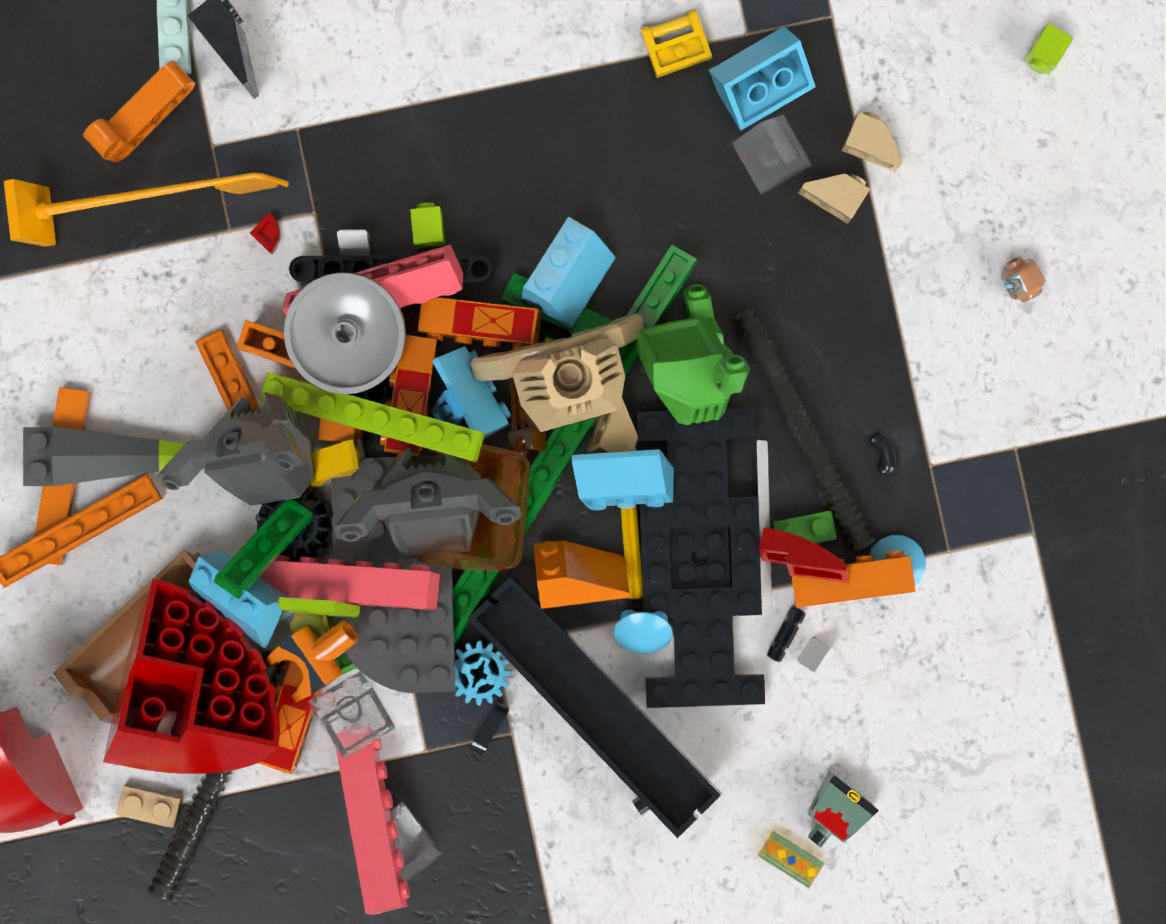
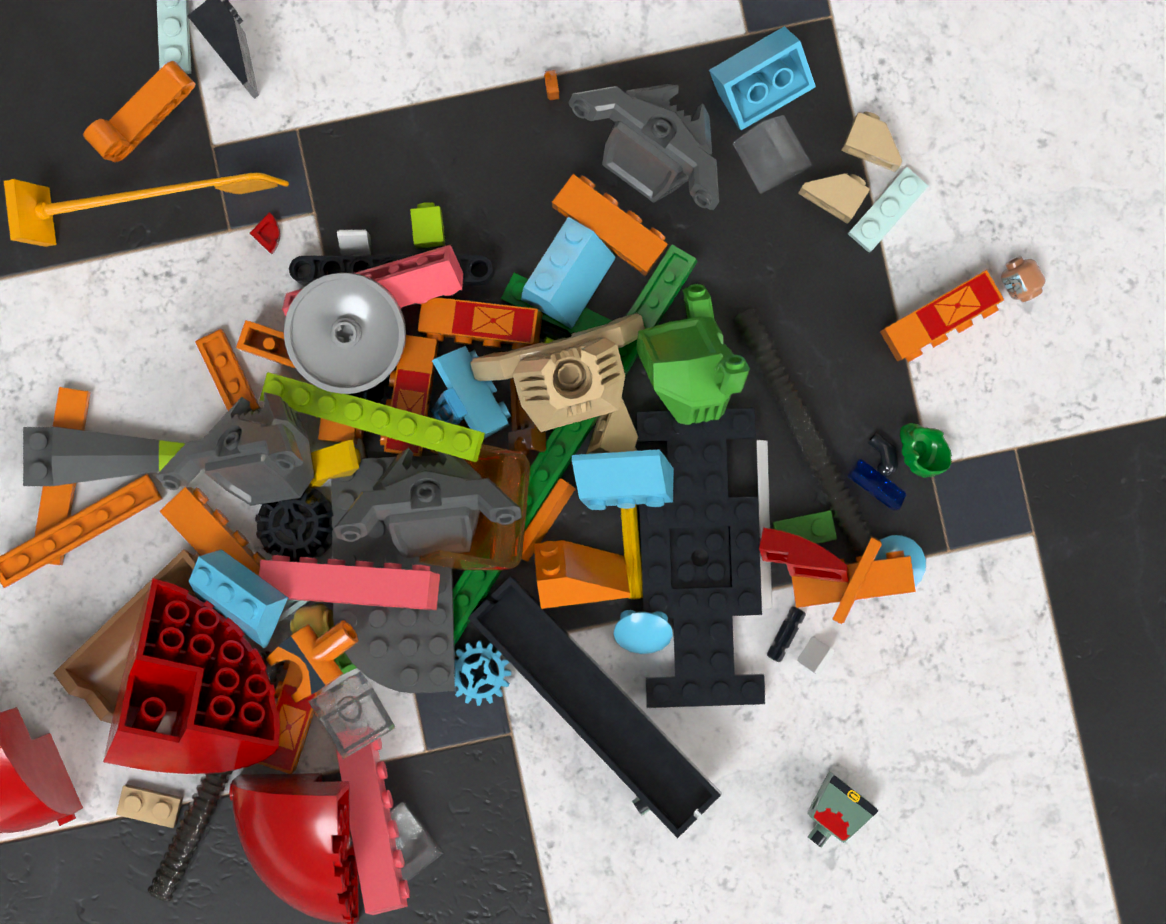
(208, 529): none -> orange brick
(263, 548): green plate -> none
(300, 841): none -> red brick
(319, 607): lime piece -> none
(489, 729): black beam -> none
(546, 516): none -> orange tile
(551, 85): none -> orange tile
(615, 228): none -> orange brick
(653, 142): none -> dark grey helmet
(680, 51): yellow plate -> none
(791, 859): clear yellow tile -> none
(857, 580): none -> orange tile
(877, 485): none -> clear blue slope
(888, 209): none -> light aqua plate
(925, 450): none -> green hair
(941, 316): none -> orange brick
(1048, 49): lime brick -> none

